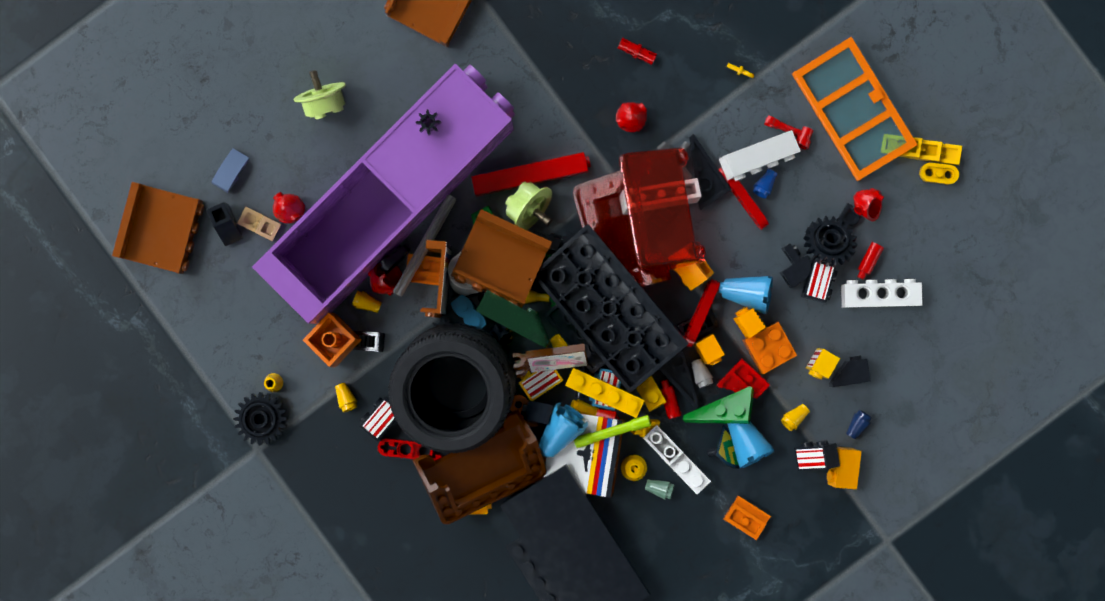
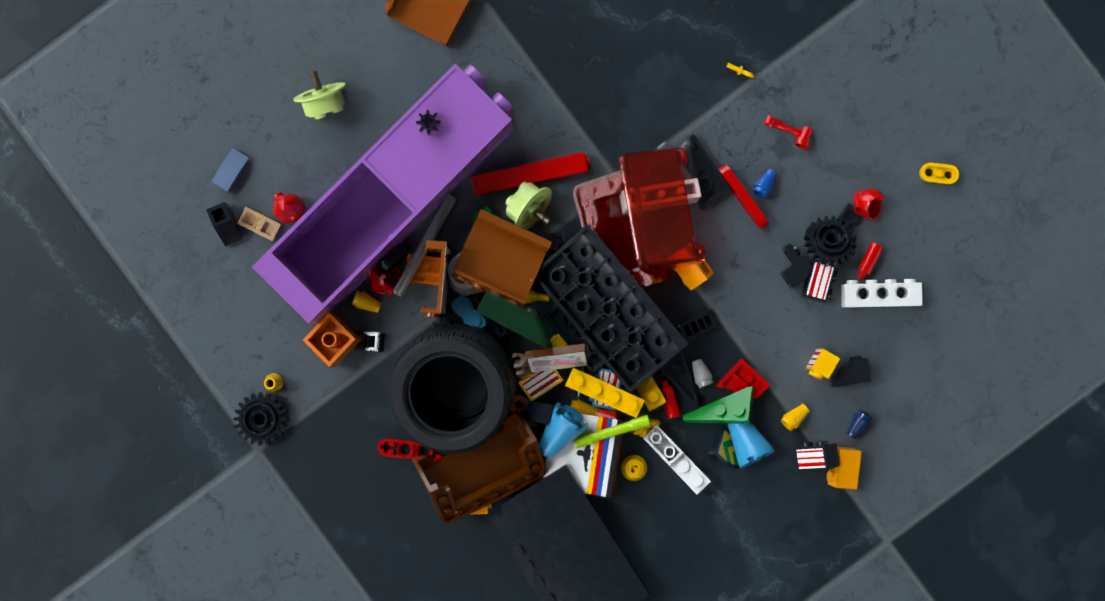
(158, 228): dark orange panel -> none
(345, 398): yellow cone -> none
(379, 420): brick -> none
(631, 116): red helmet -> none
(637, 51): red pin -> none
(660, 488): sand green cone -> none
(701, 311): red beam -> none
(709, 350): light orange brick -> none
(747, 517): orange plate -> none
(748, 292): dark azure cone -> none
(748, 322): light orange brick -> none
(759, 155): white brick -> none
(769, 348): orange brick -> none
(854, 109): door -> none
(935, 152): yellow slope -> none

